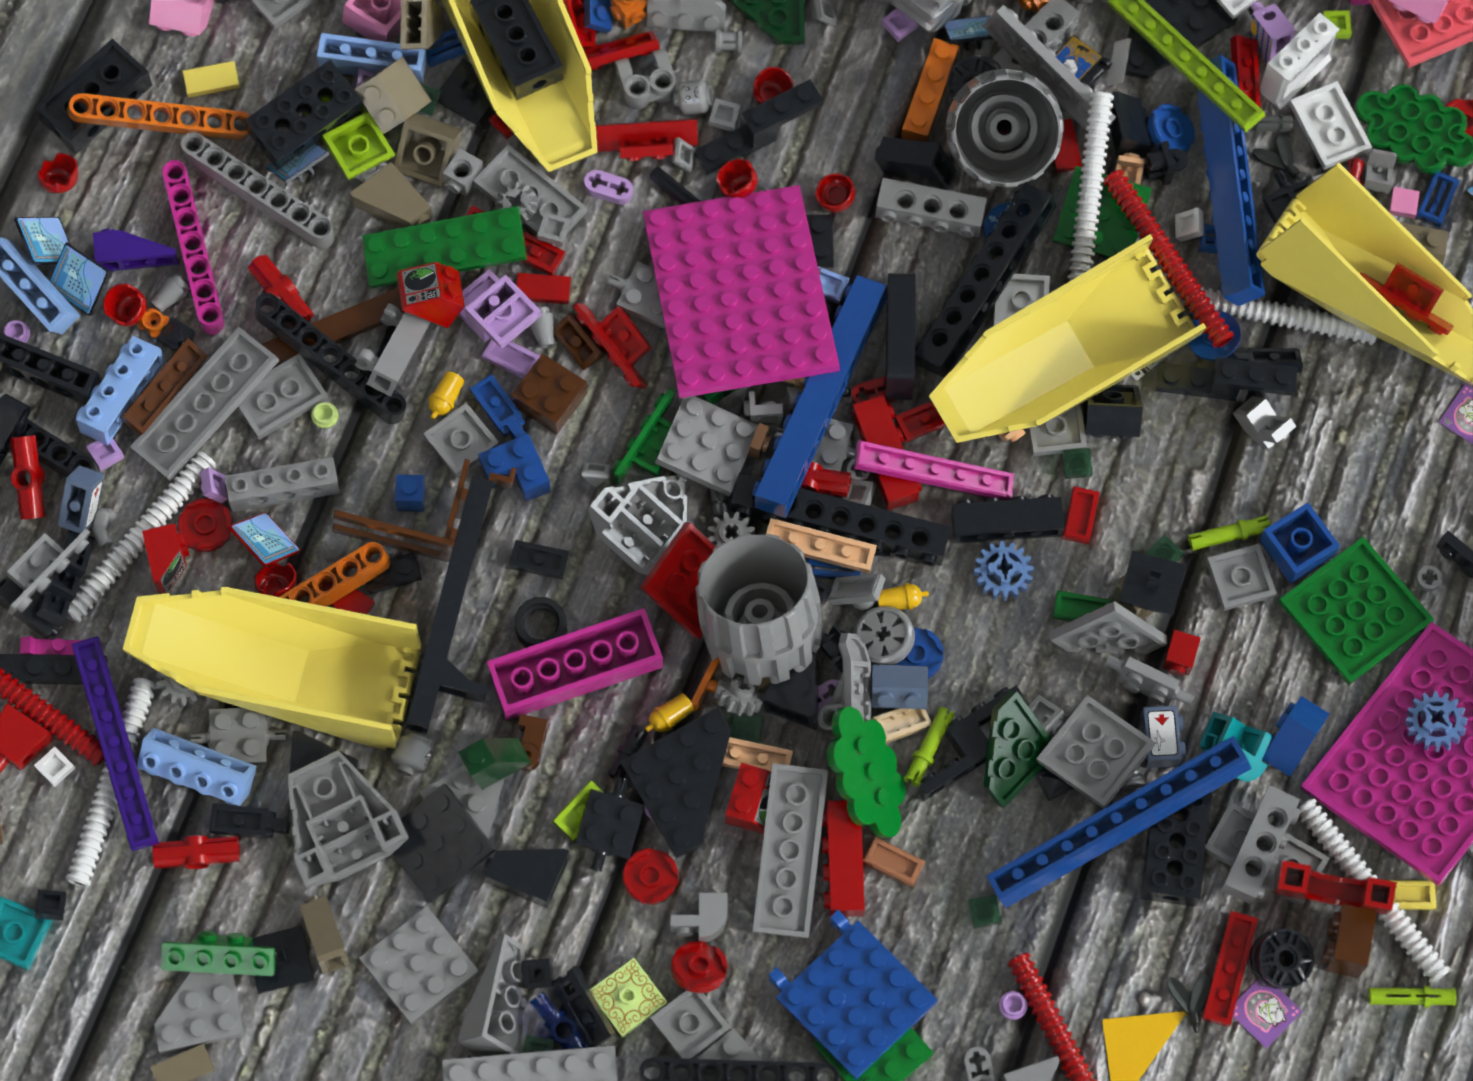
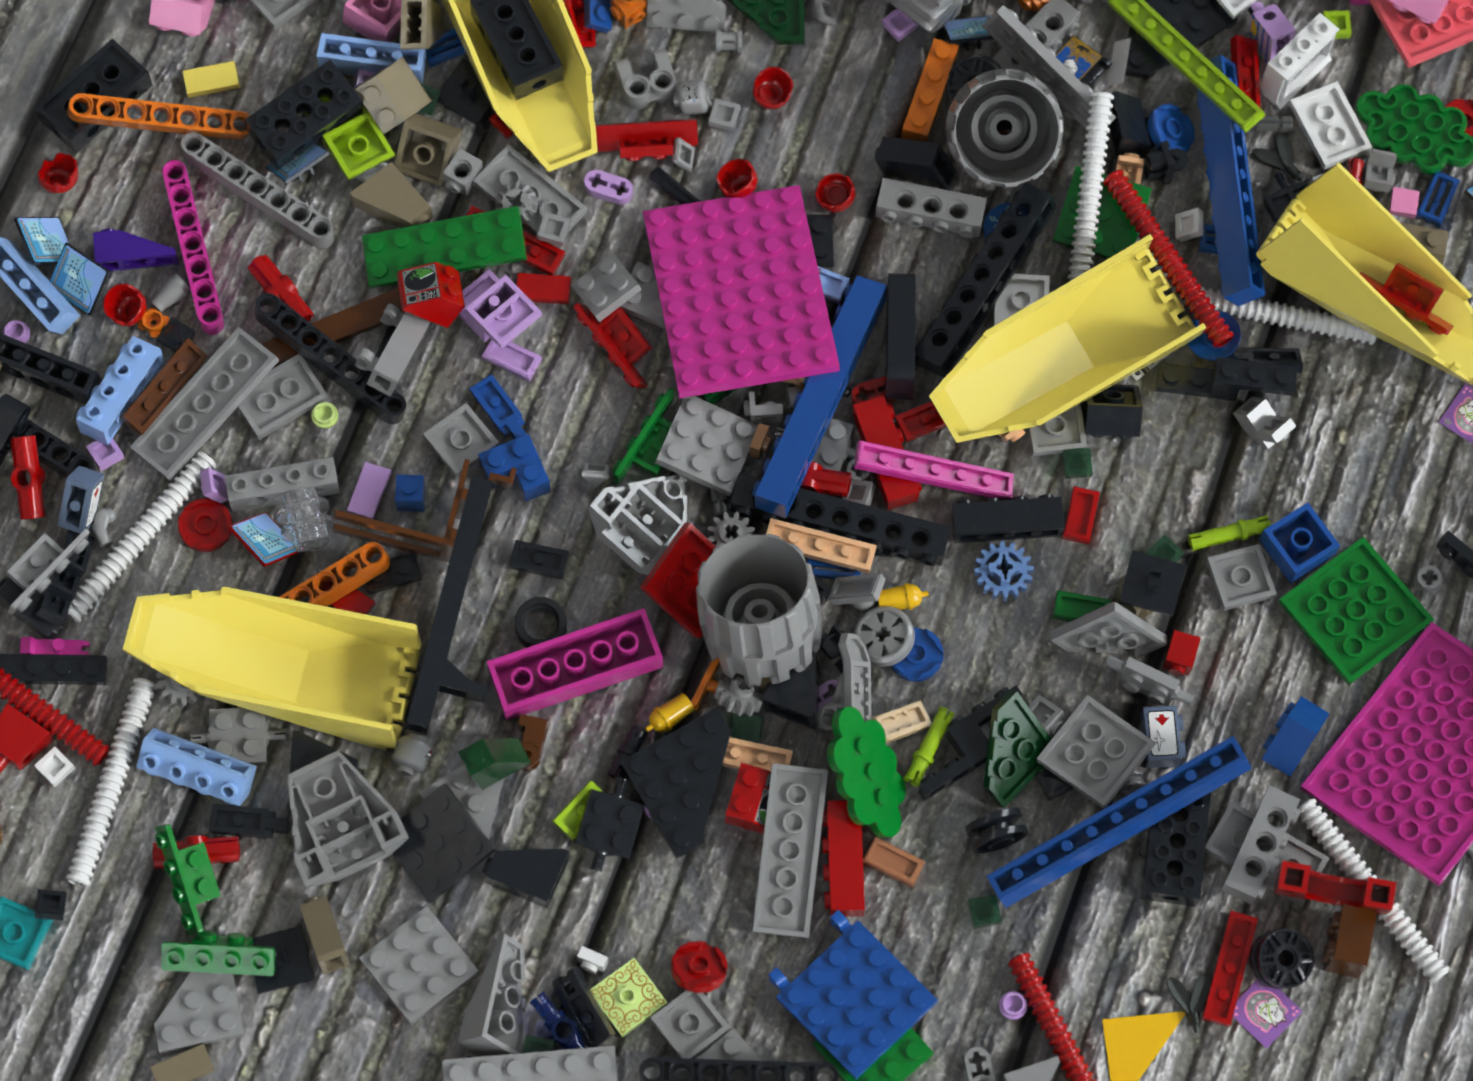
(115, 743): dark purple tile -> none
(166, 555): red slope -> none
(190, 876): none -> green bracket
(275, 579): red hair -> none
(305, 519): none -> clear piece
(369, 491): none -> lavender tile
(445, 394): yellow piece -> none
(537, 973): black tile -> none
(543, 328): light grey cone -> none
(549, 393): reddish brown brick -> none
(578, 341): reddish brown slope -> none
(591, 960): none -> white plate
(606, 287): none -> light grey plate
(631, 46): red plate -> none
(650, 876): red tile -> none
(708, 923): light grey brick -> none
(759, 126): black bracket -> none
(899, 686): sand blue brick -> none
(996, 830): none -> black wheel
(1069, 152): red tile -> none
(1251, 740): teal brick -> none
(1415, 895): light yellow tile -> none
(1436, 733): medium blue gear -> none
(1446, 996): lime pin -> none

